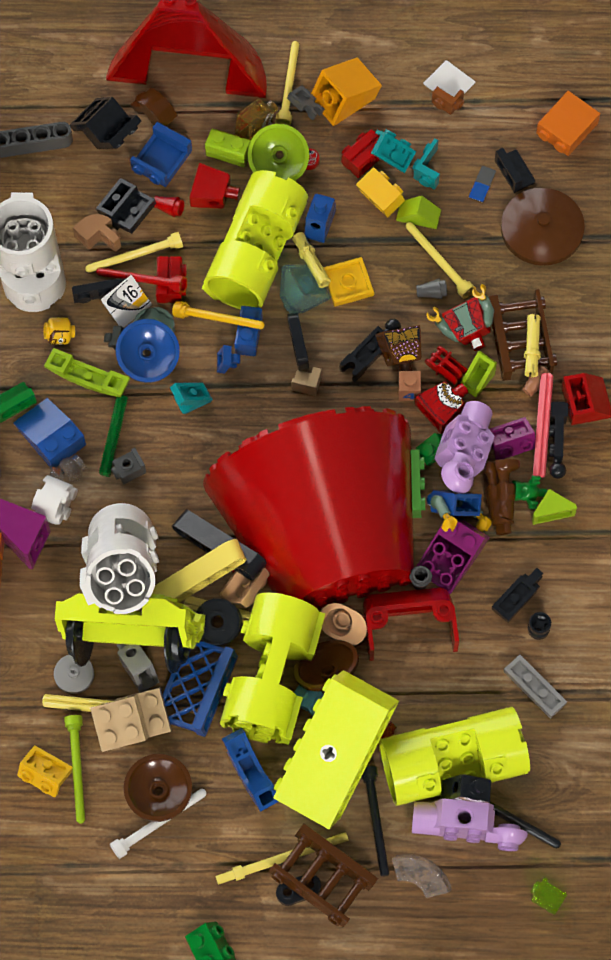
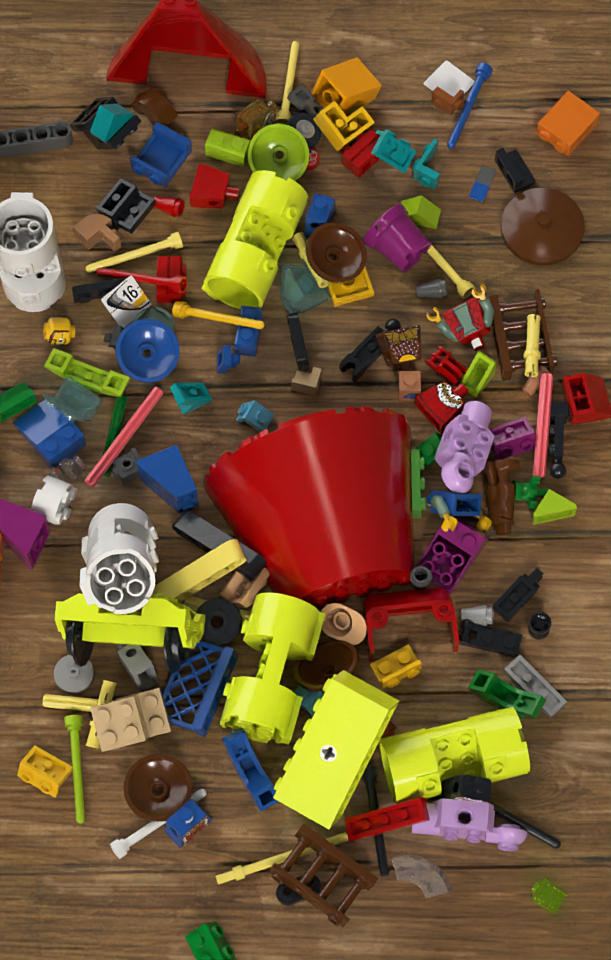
(74, 400): none -> clear light blue bracket
(109, 120): none -> teal slope
(109, 688): none -> light yellow pin
(123, 437): none -> coral axle
(169, 478): none -> blue slope
(187, 823): none -> blue torso
(255, 415): none -> medium azure bracket
(307, 127): none -> black wheel
(342, 129): none -> yellow brick
(343, 245): none -> reddish brown dish
(381, 192): yellow brick -> none
(387, 819): none -> red plate
(396, 667): none -> yellow bracket
(397, 238): none -> magenta piece
(478, 615): none -> light grey cone
(483, 73): none -> blue piece
(490, 639): none -> black plate
(502, 695): none -> green arch

